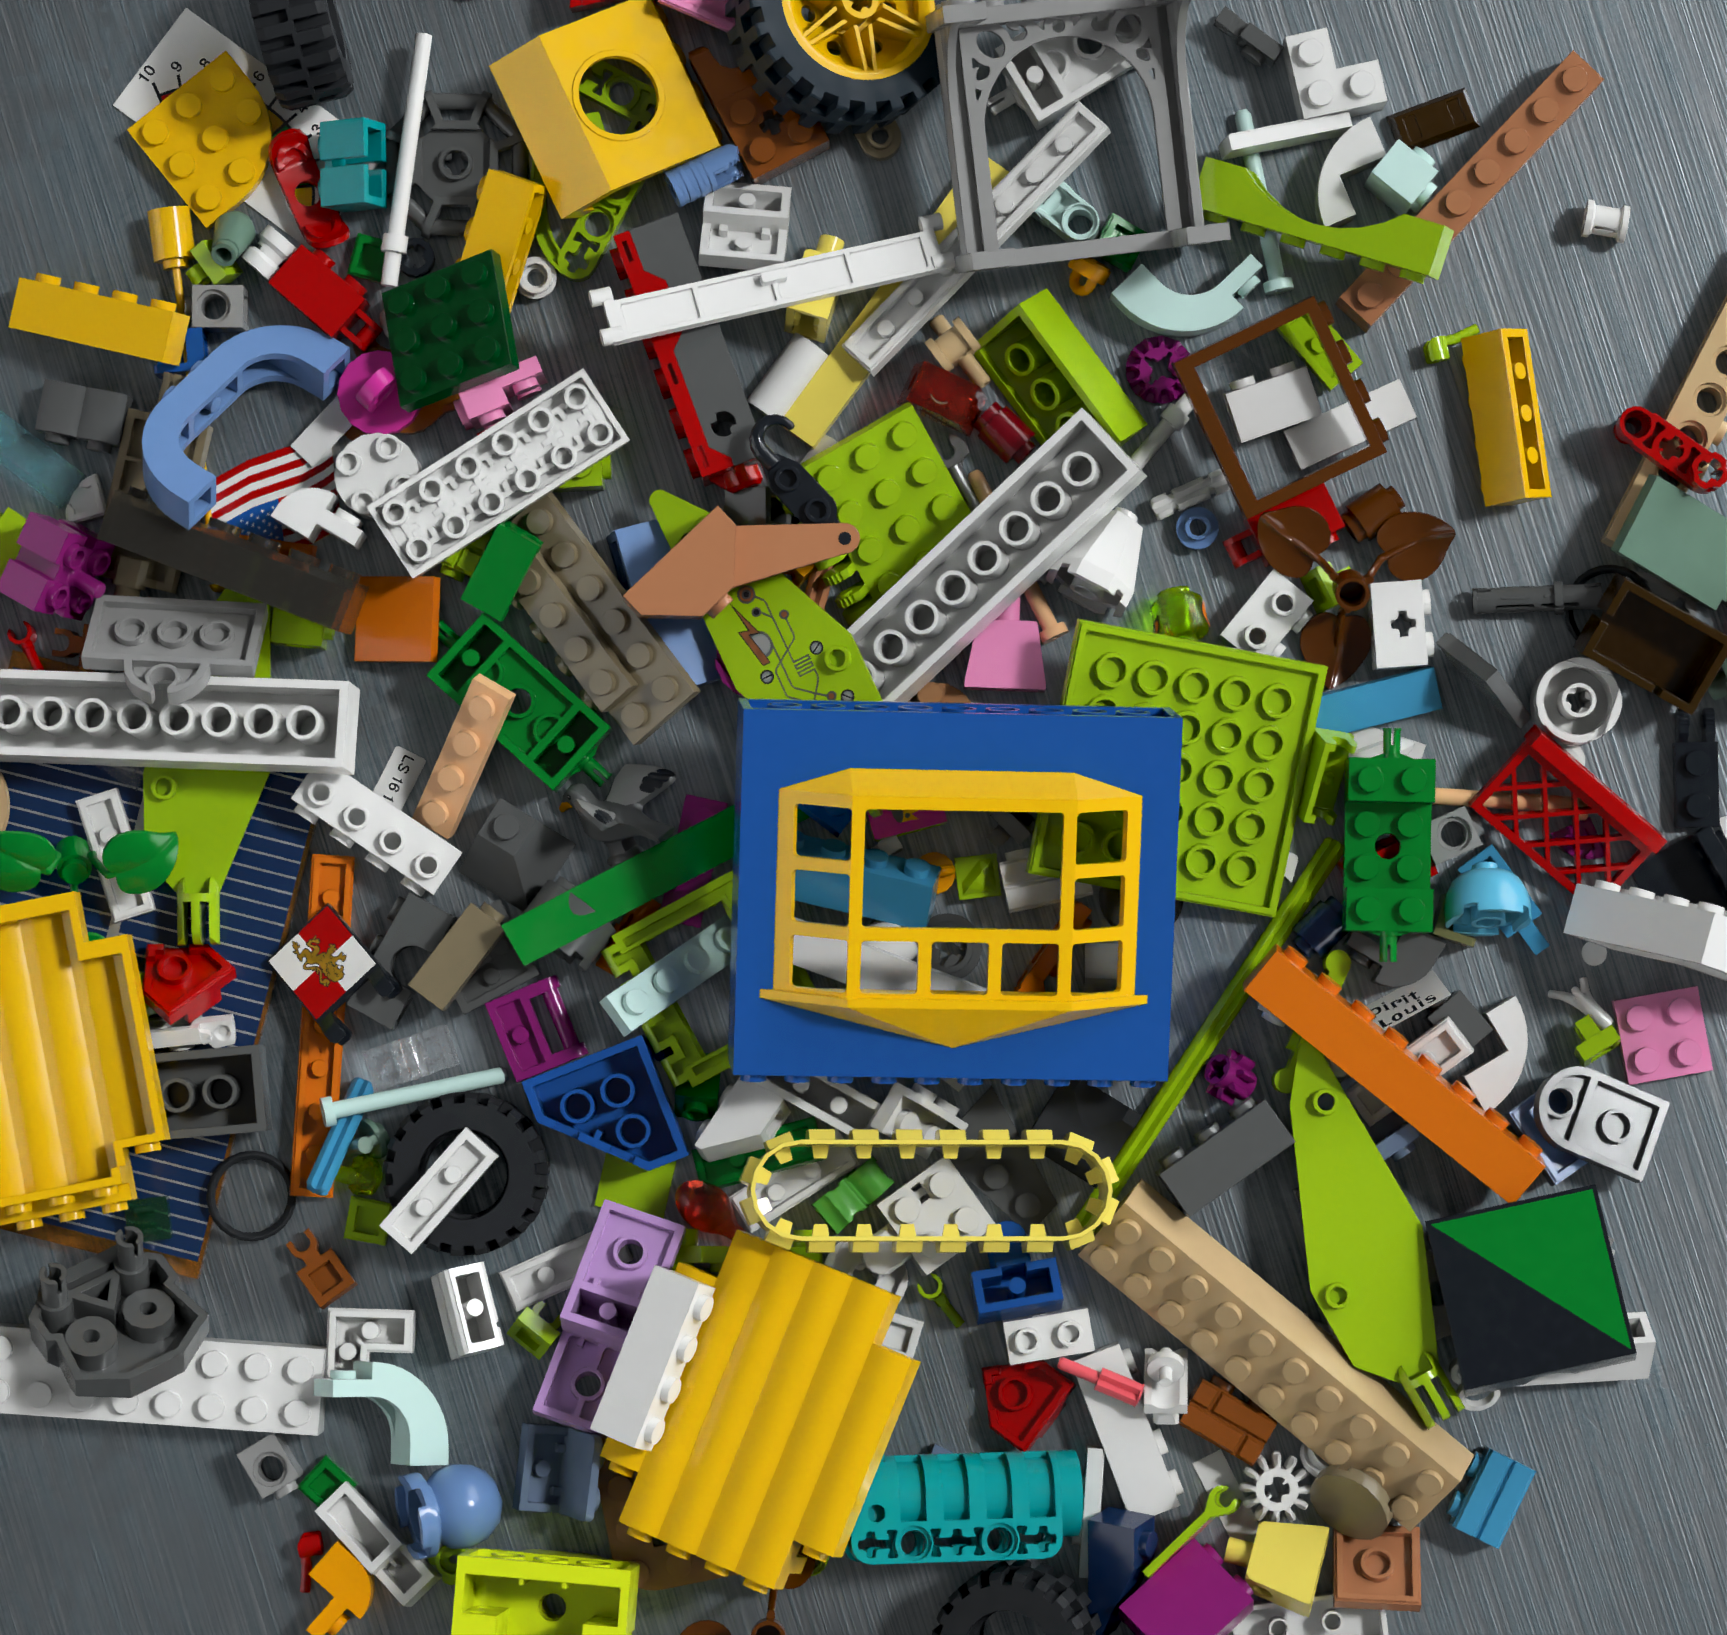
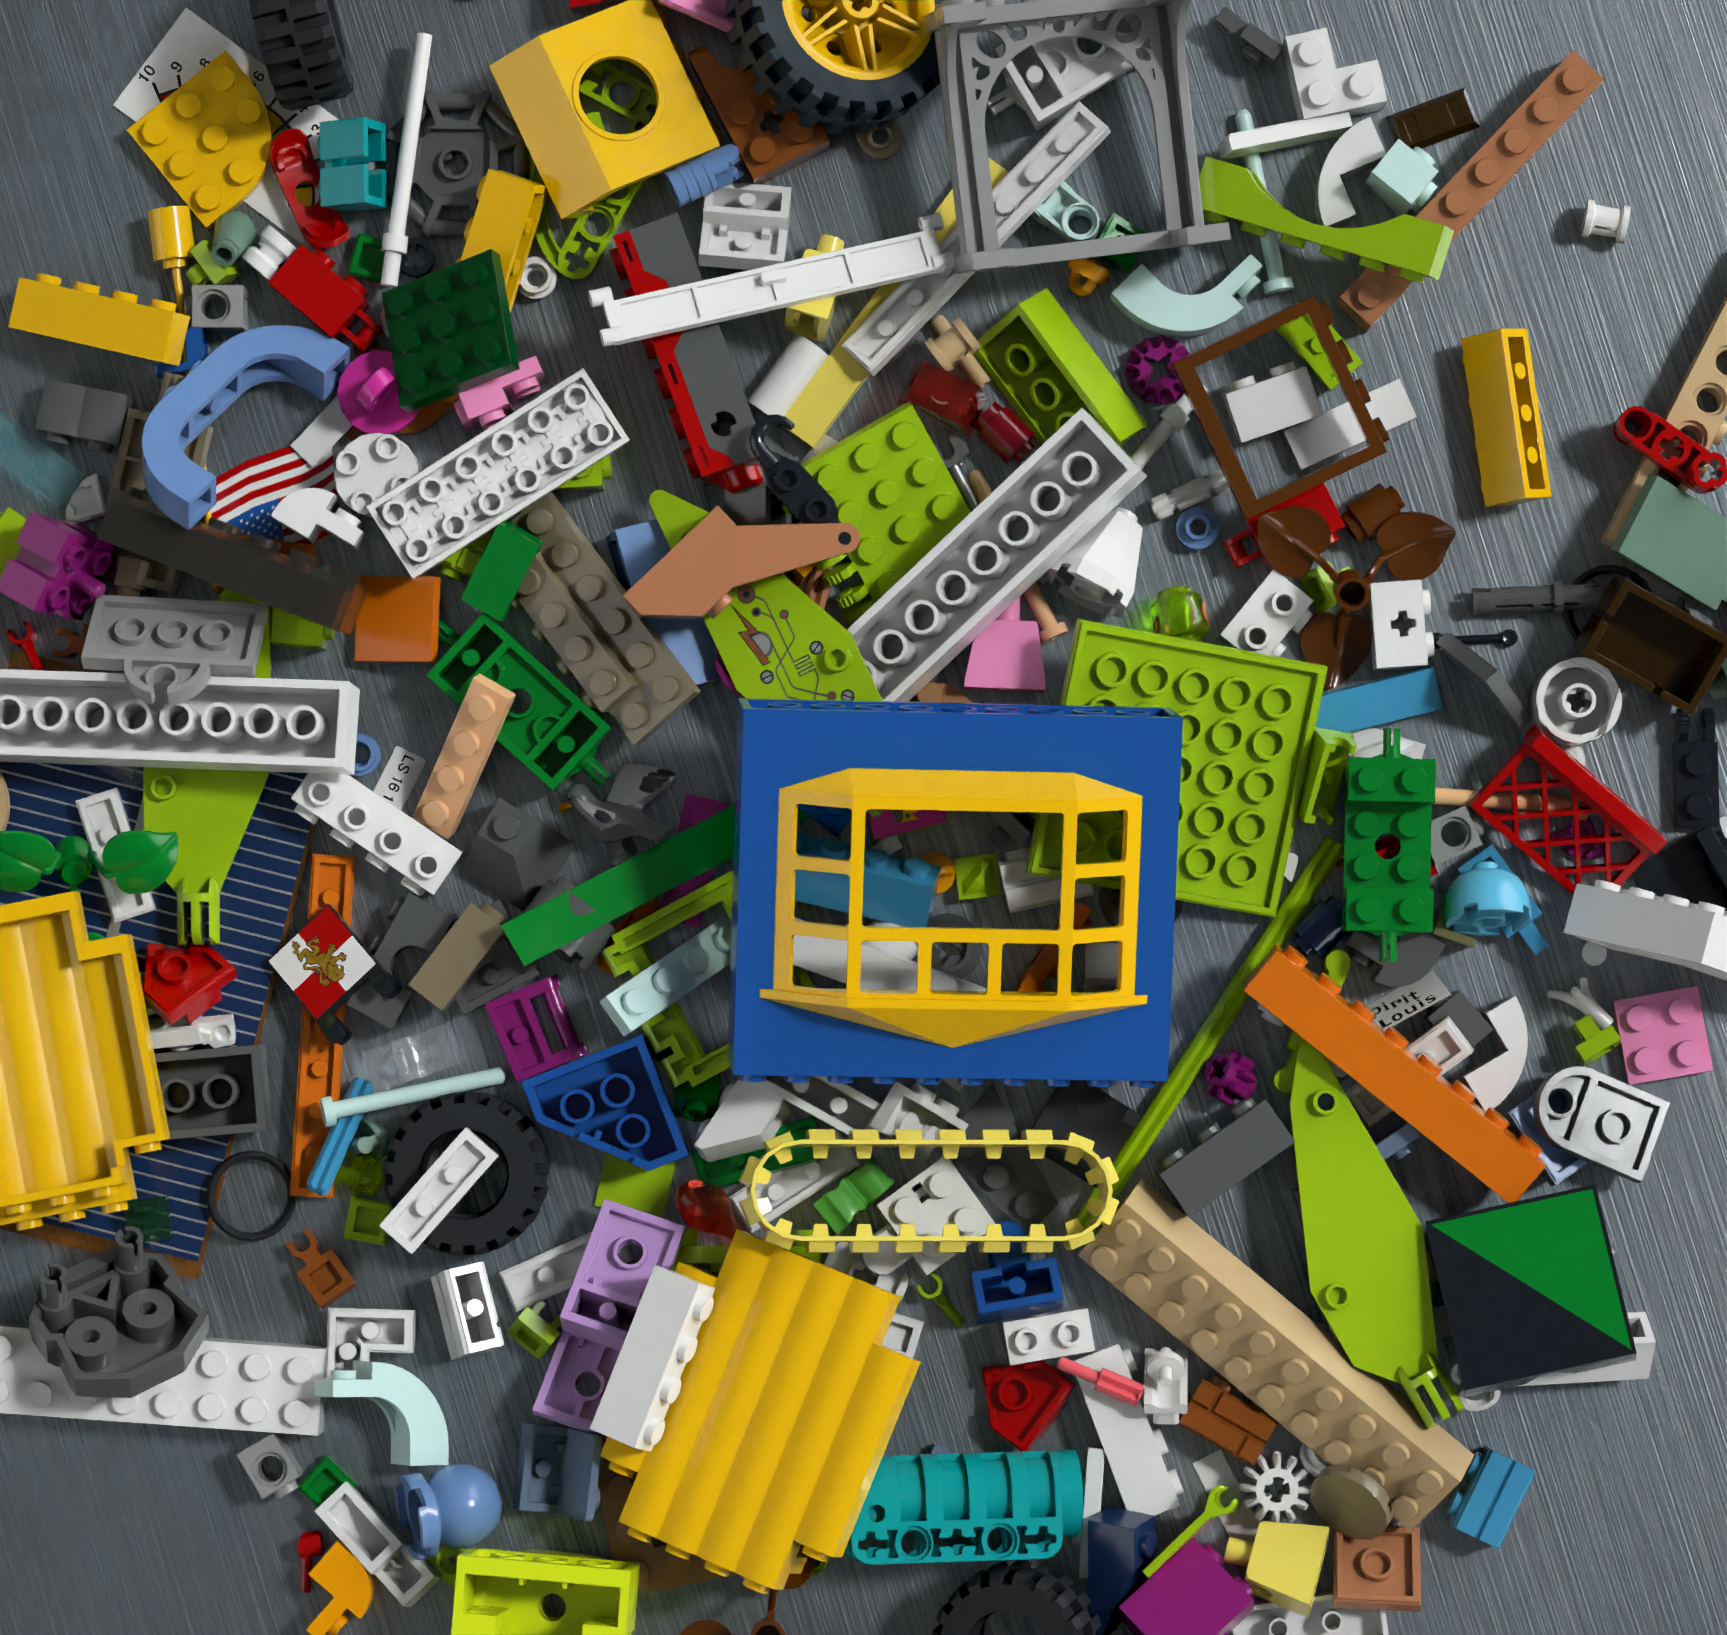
(373, 756): none -> medium blue plate
(1437, 348): lime hand -> none
(1506, 638): none -> black hinge

